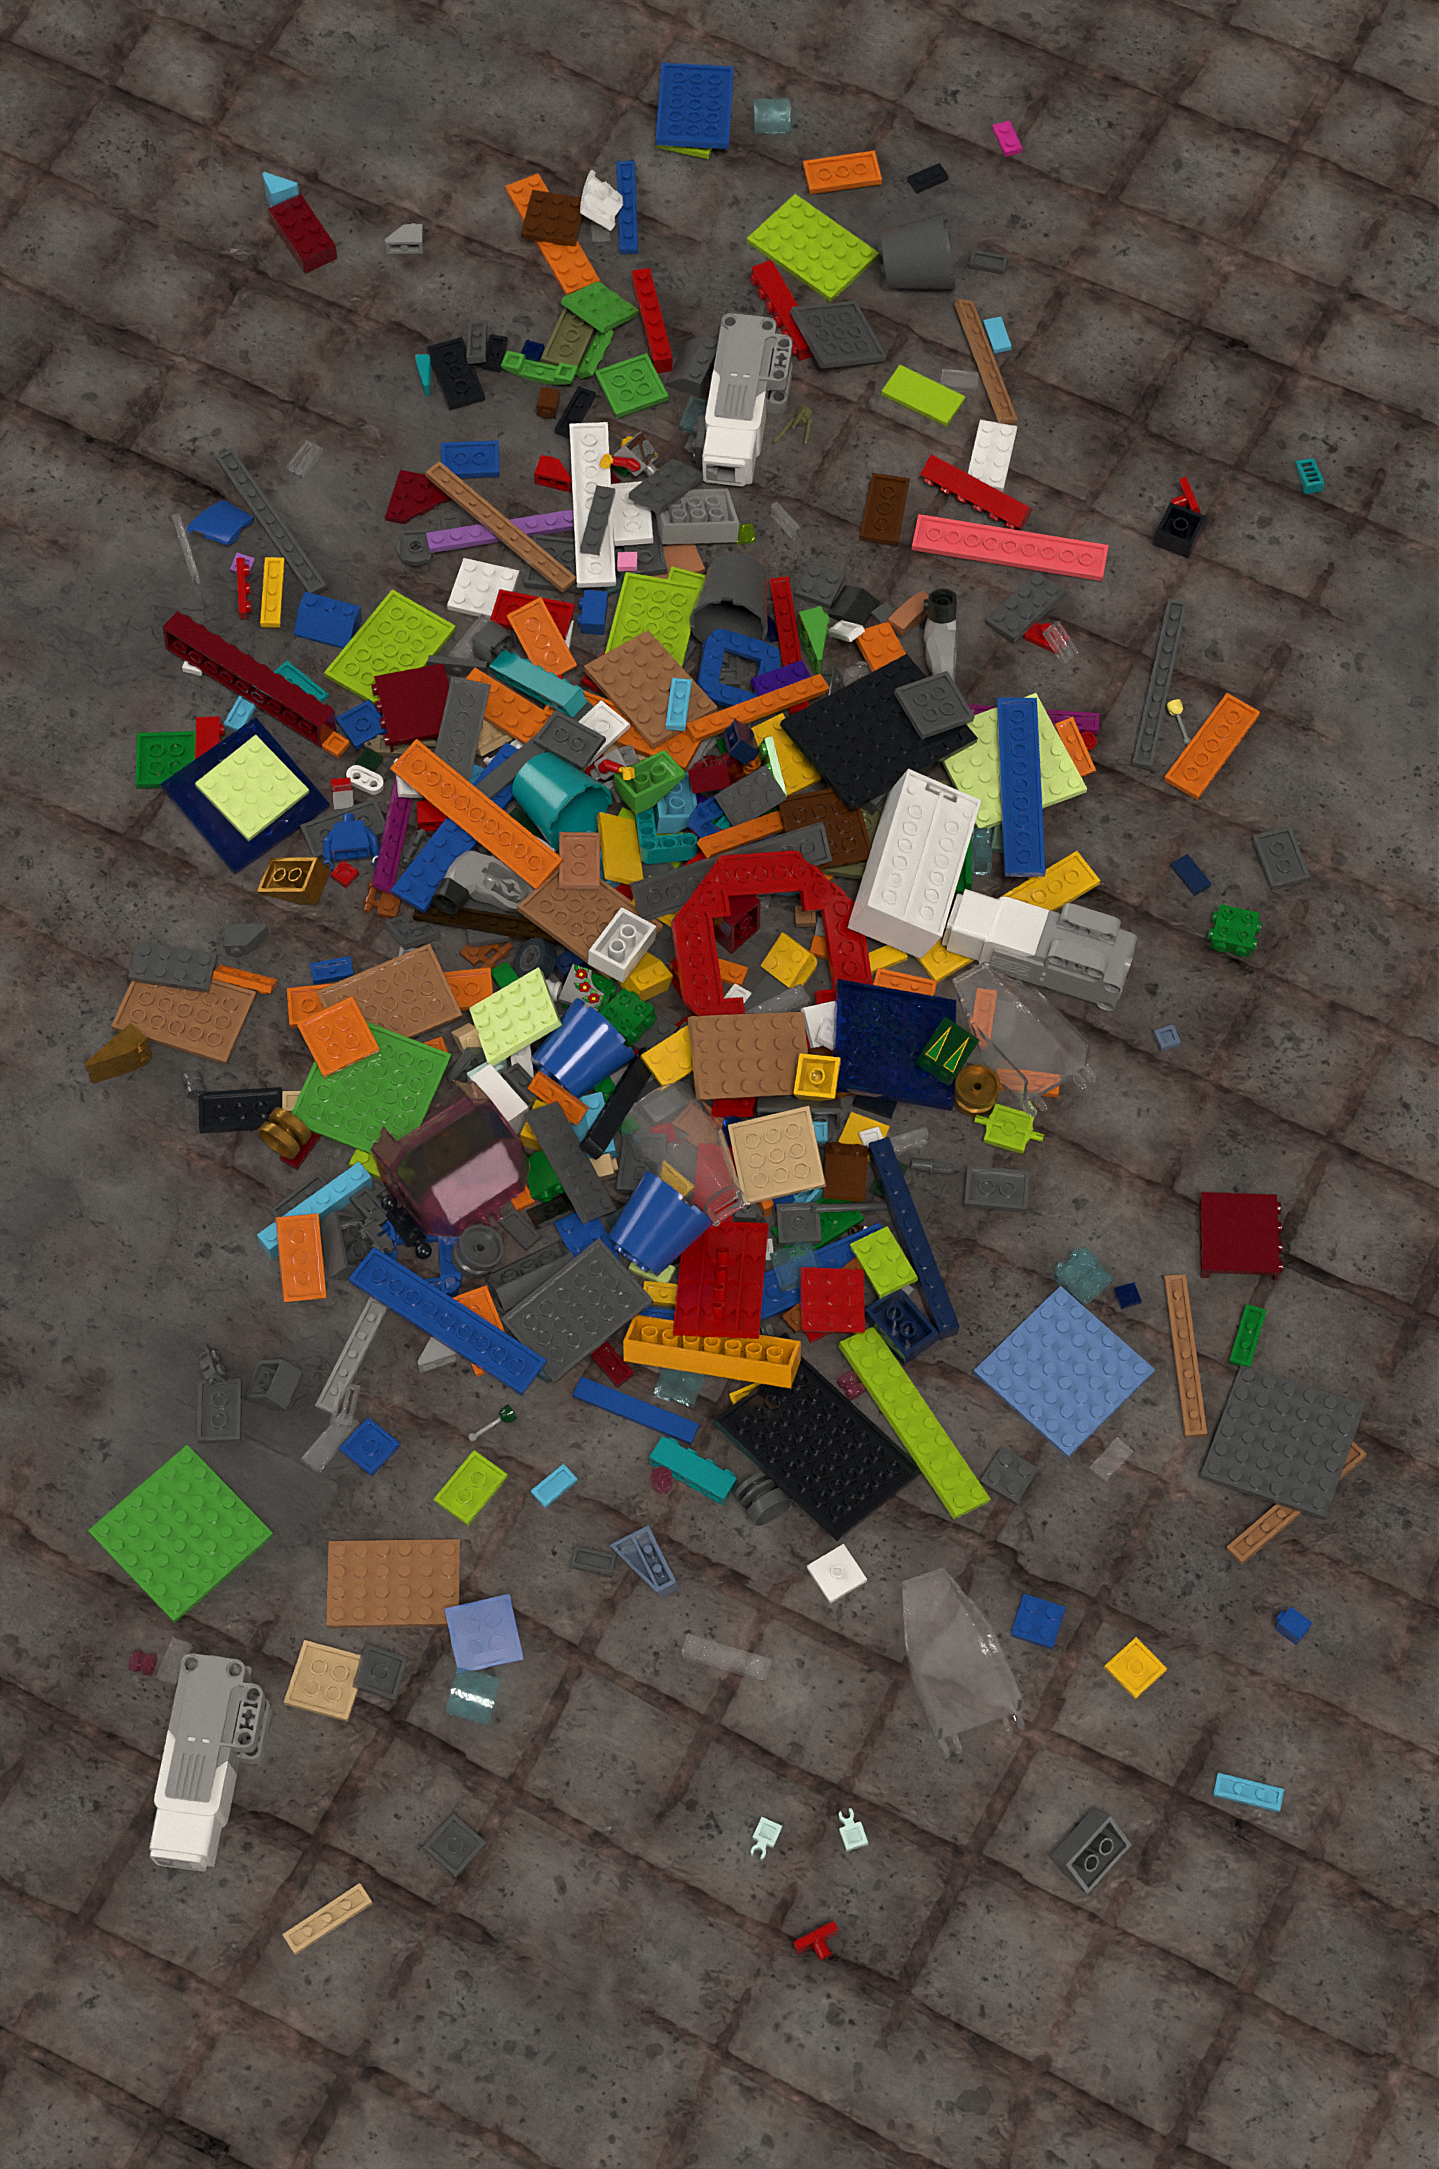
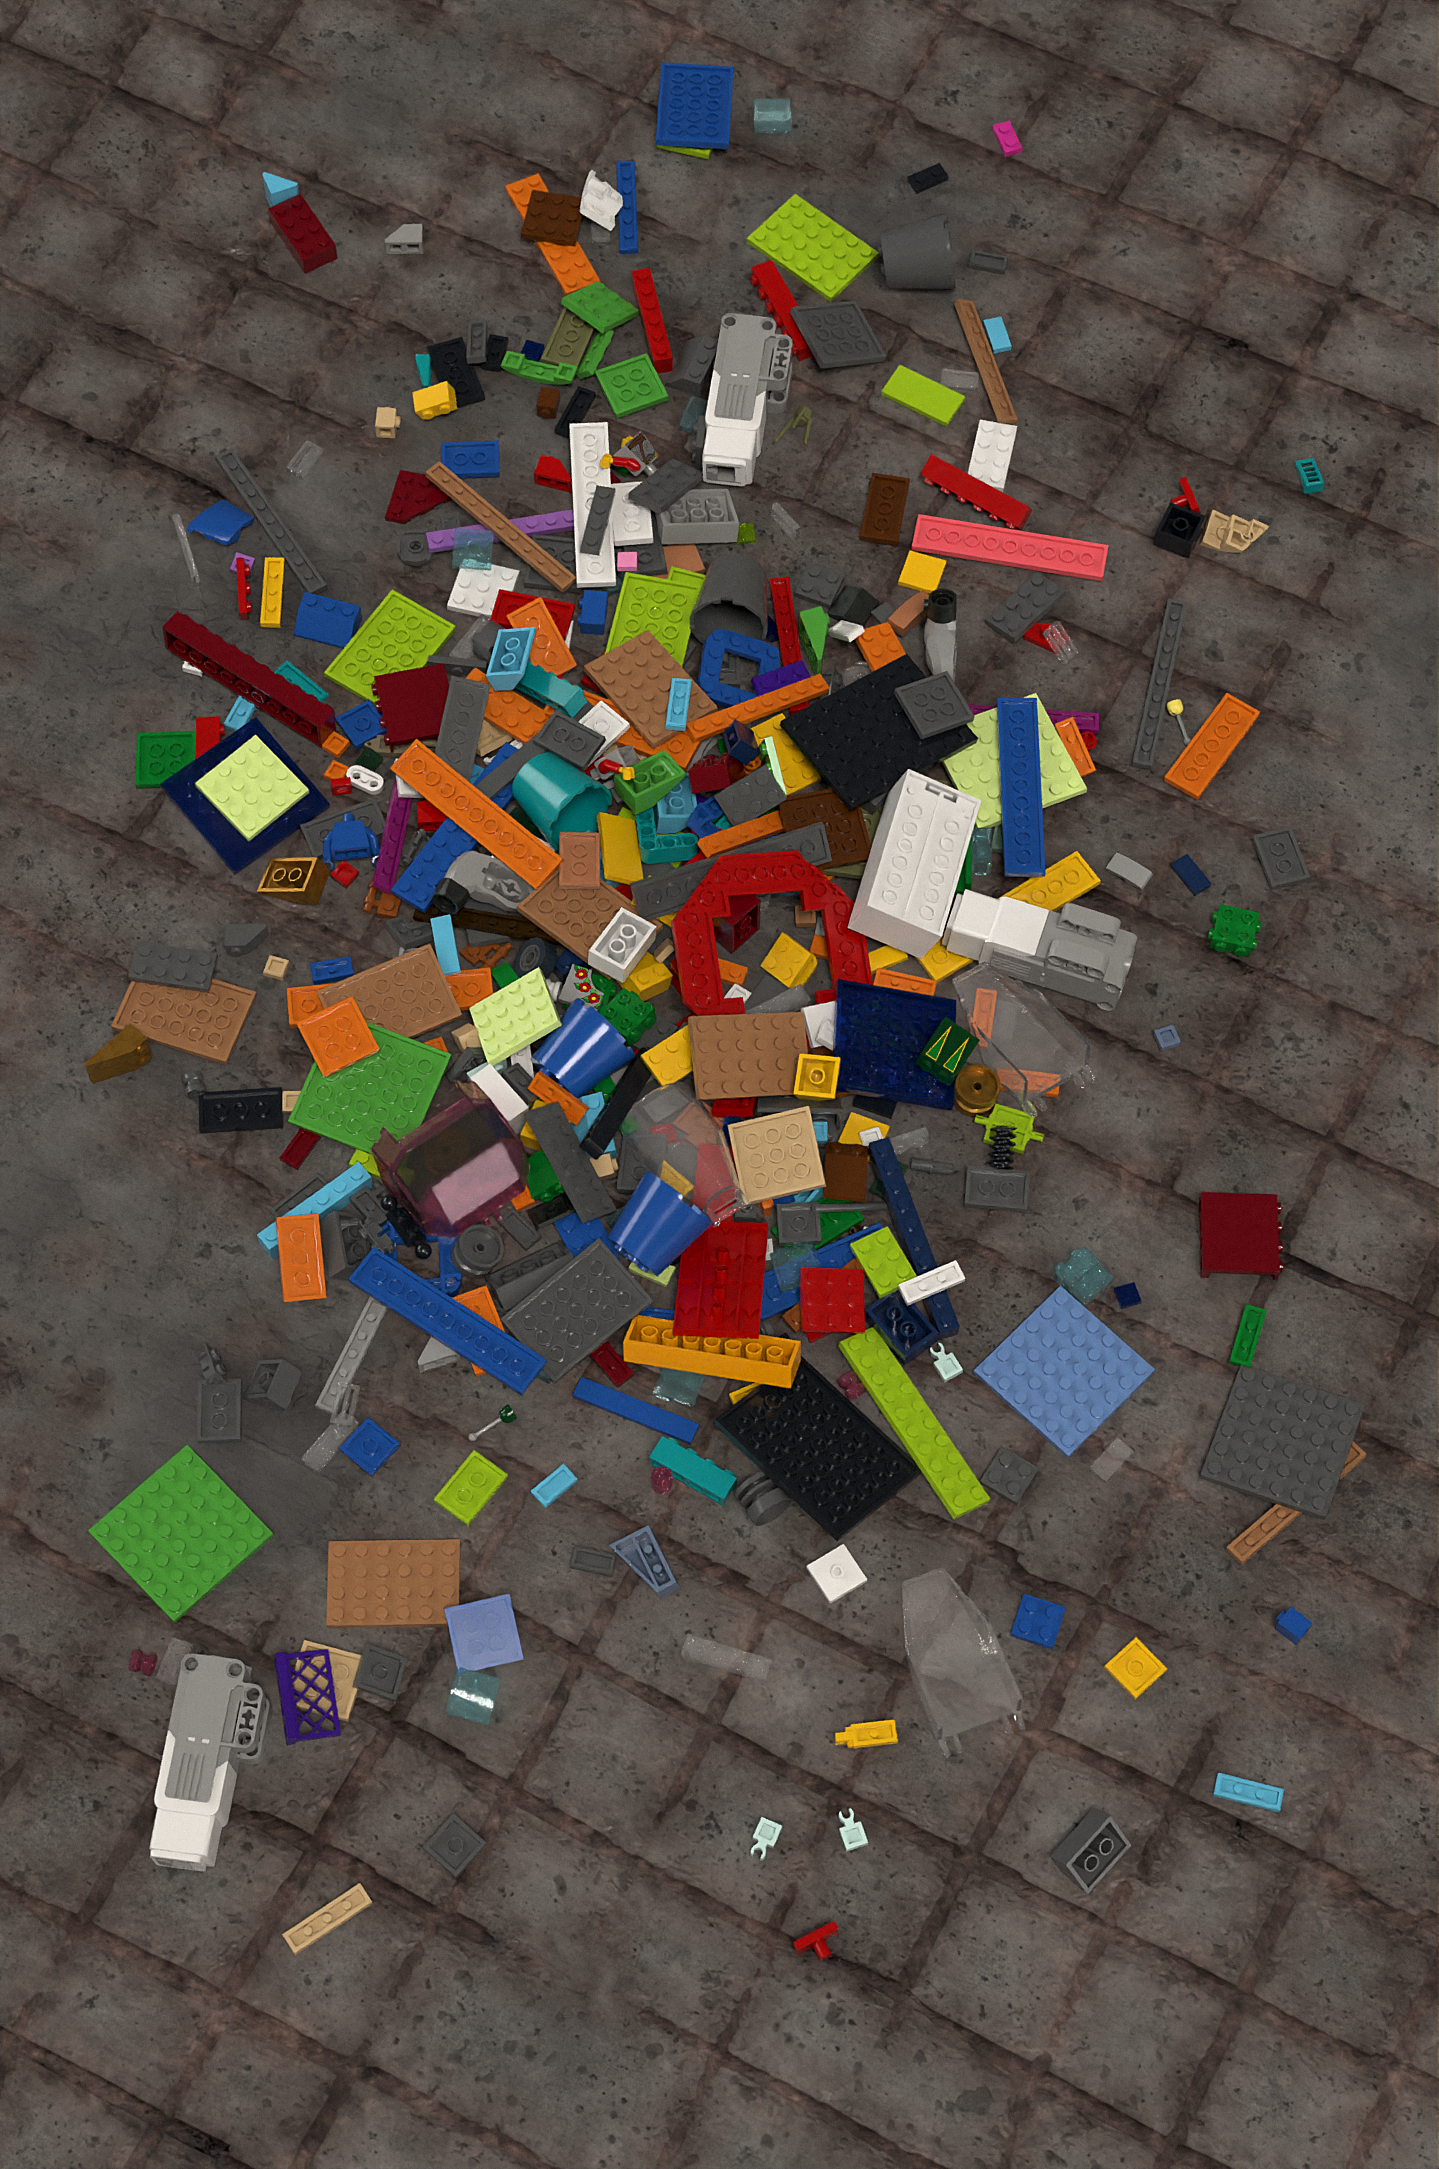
(245, 979): orange plate -> none
(276, 967): none -> tan tile
(284, 1133): pearl gold wheel -> none
(287, 1698): none -> dark purple fence
(335, 771): none -> orange tile
(342, 800): light grey tile -> none
(387, 422): none -> tan brick
(434, 400): none -> yellow brick
(446, 944): none -> medium azure tile
(473, 549): none -> clear light blue plate
(510, 657): none -> medium azure slope
(661, 1293): yellow plate -> none
(664, 950): none -> tan tile
(842, 172): orange plate -> none
(868, 1734): none -> yellow hinge
(922, 572): none -> yellow tile
(931, 1283): none -> white plate
(946, 1365): none -> light aqua plate
(1002, 1147): none -> black piece
(1129, 870): none -> light grey slope
(1185, 1356): medium nougat plate -> none
(1230, 533): none -> tan slope

